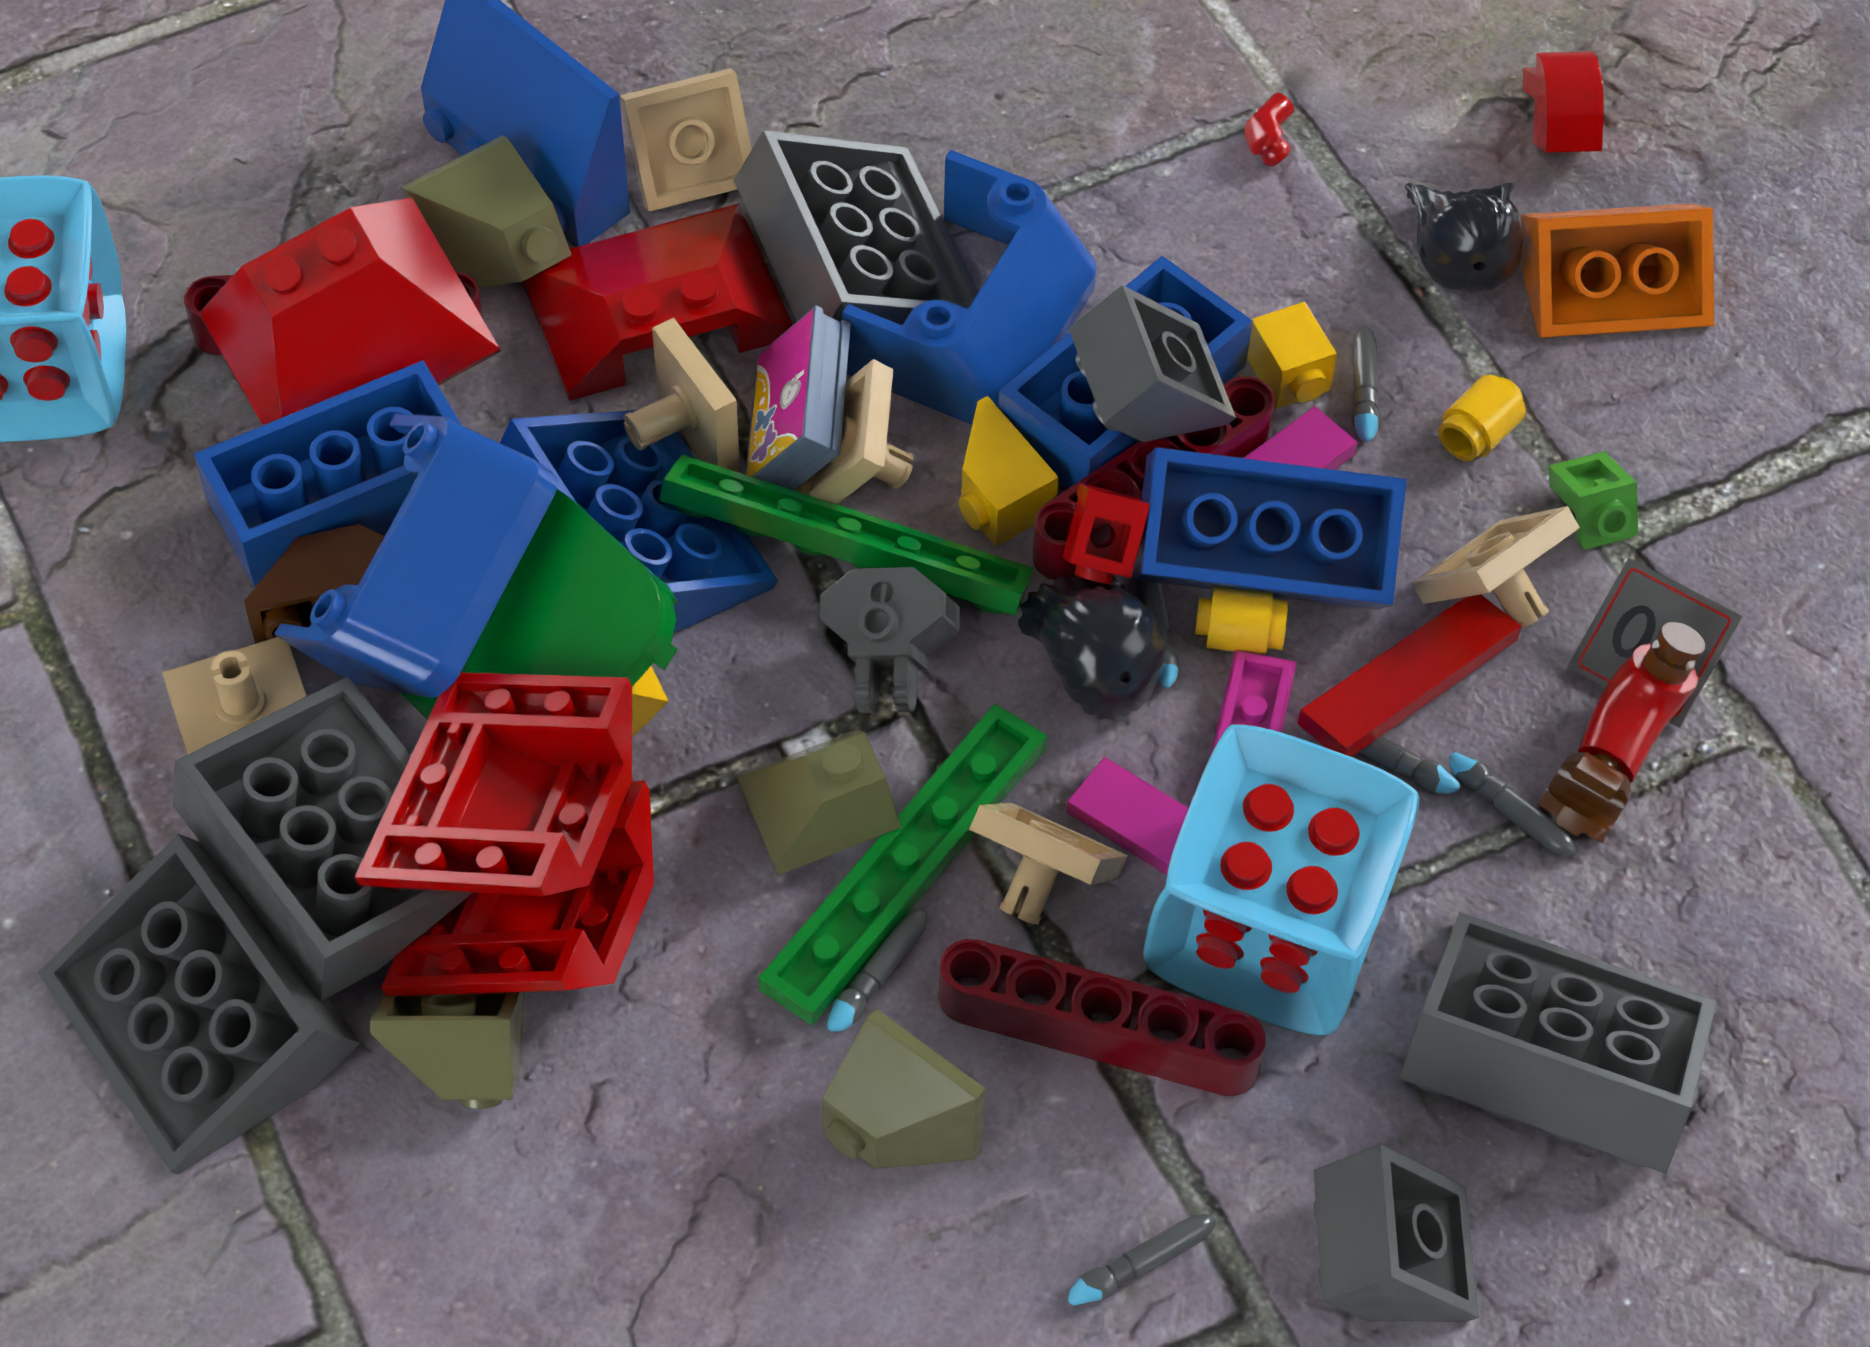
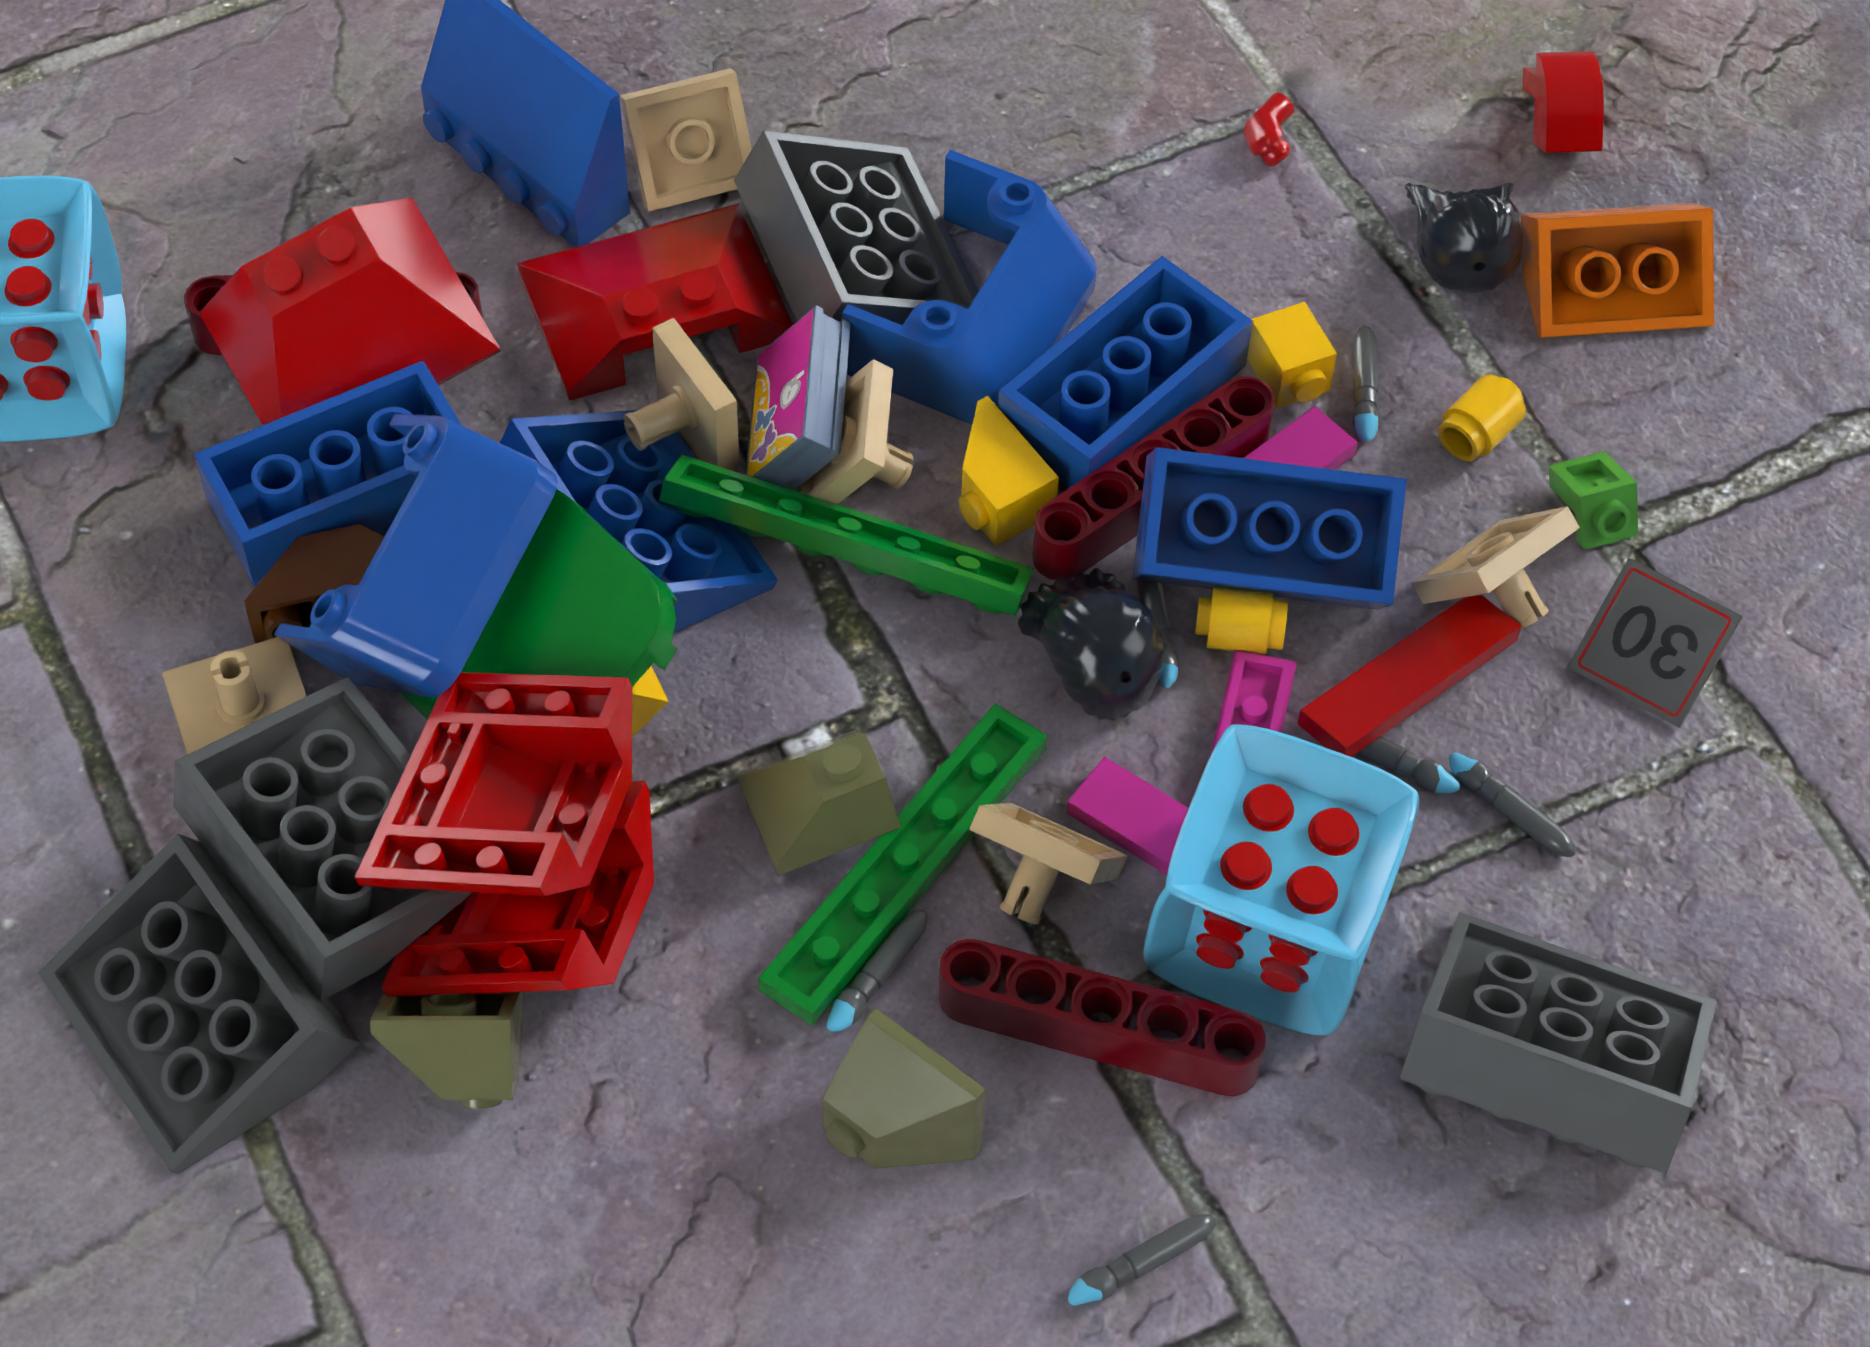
(491, 215): olive slope -> none
(890, 624): dark grey hinge -> none
(1126, 520): red brick -> none
(1148, 369): dark grey slope -> none
(1394, 1240): dark grey slope -> none
(1623, 727): piece -> none

